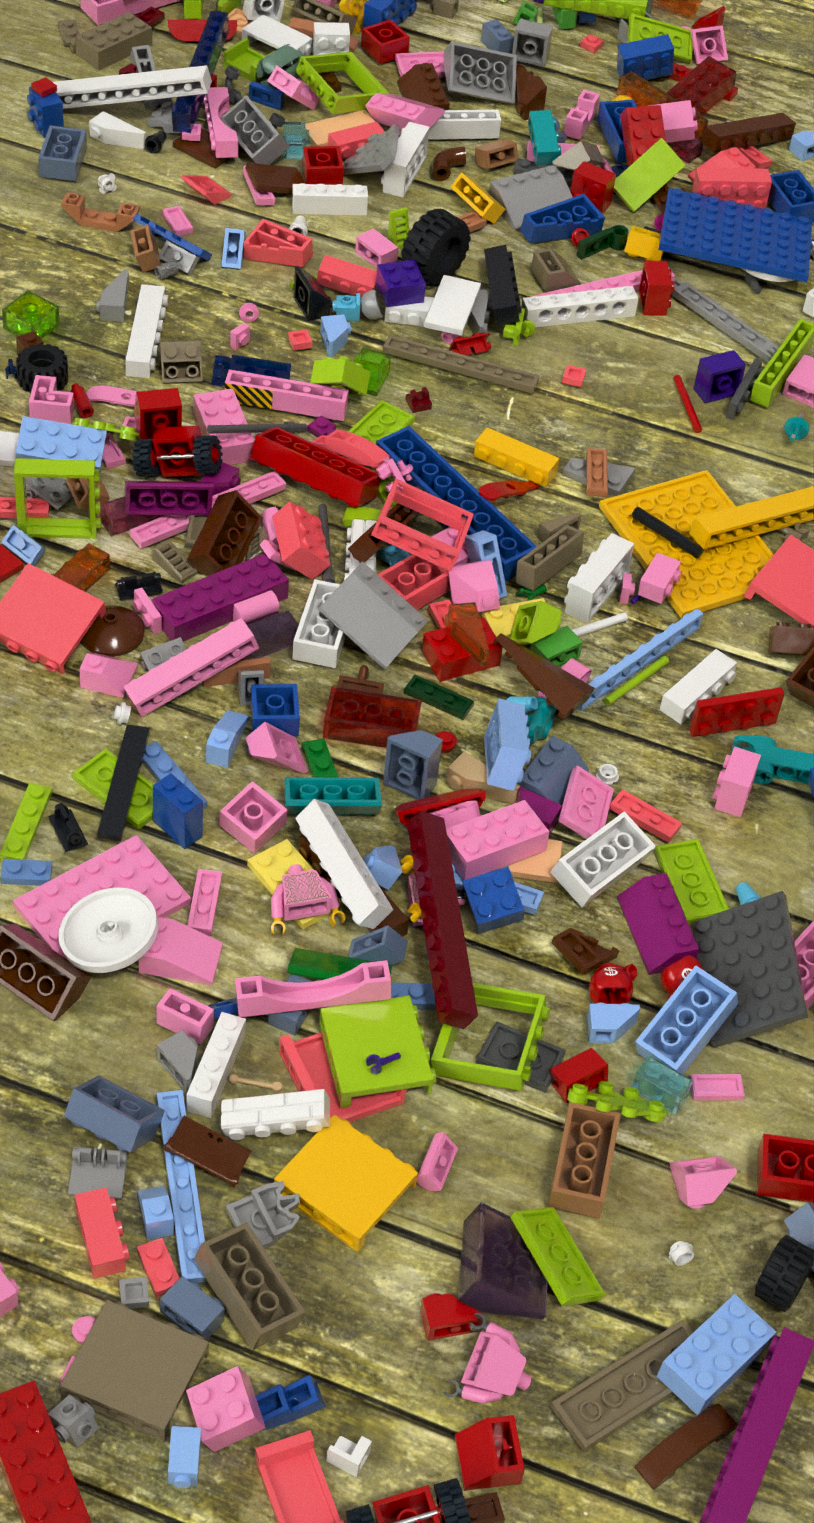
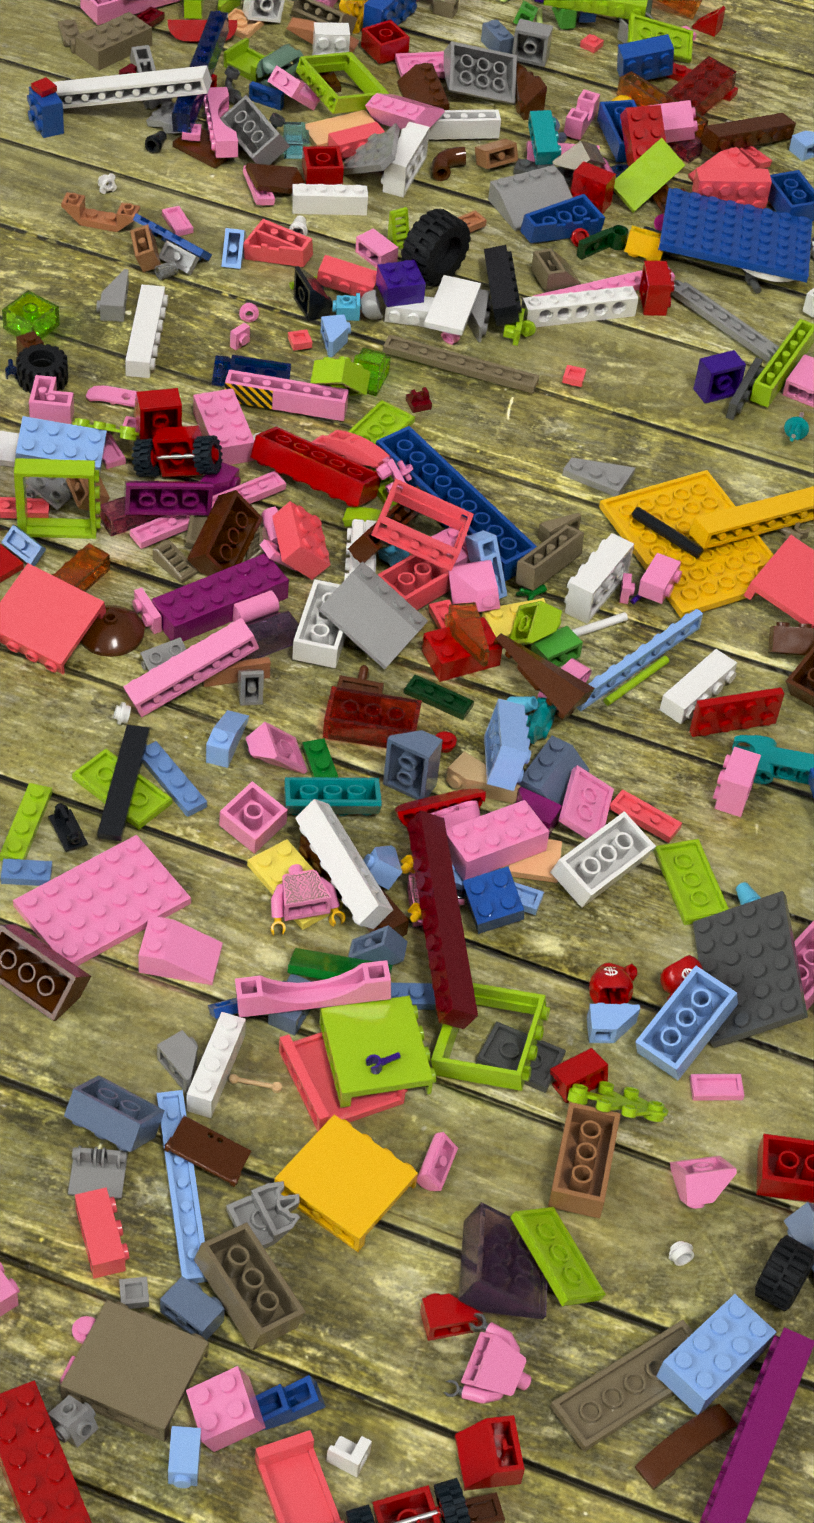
(62, 153): sand blue brick -> none
(82, 401): red cylinder -> none
(106, 674): bright pink slope -> none
(108, 930): white dish -> none
(116, 132): white slope -> none
(149, 582): black hinge -> none
(156, 1212): light blue slope -> none
(158, 1266): coral plate -> none
(177, 811): blue brick -> none
(181, 361): dark tan slope -> none
(186, 1014): bright pink brick -> none
(205, 901): bright pink plate -> none
(207, 188): coral slope -> none
(275, 705): blue brick -> none
(275, 1114): white brick -> none
(276, 35): white panel -> none
(291, 427): dark grey bar -> none
(321, 426): magenta plate -> none
(323, 516): dark grey bar -> none
(464, 345): red hinge -> none
(477, 198): yellow brick -> none
(505, 489): red piece -> none
(516, 457): yellow brick -> none
(583, 950): reddish brown wing -> none
(596, 472): nougat tile -> none
(608, 774): white plate -> none
(657, 923): magenta slope -> none
(662, 1084): clear light blue brick -> none
(687, 403): red bar -> none
(709, 42): bright pink slope -> none

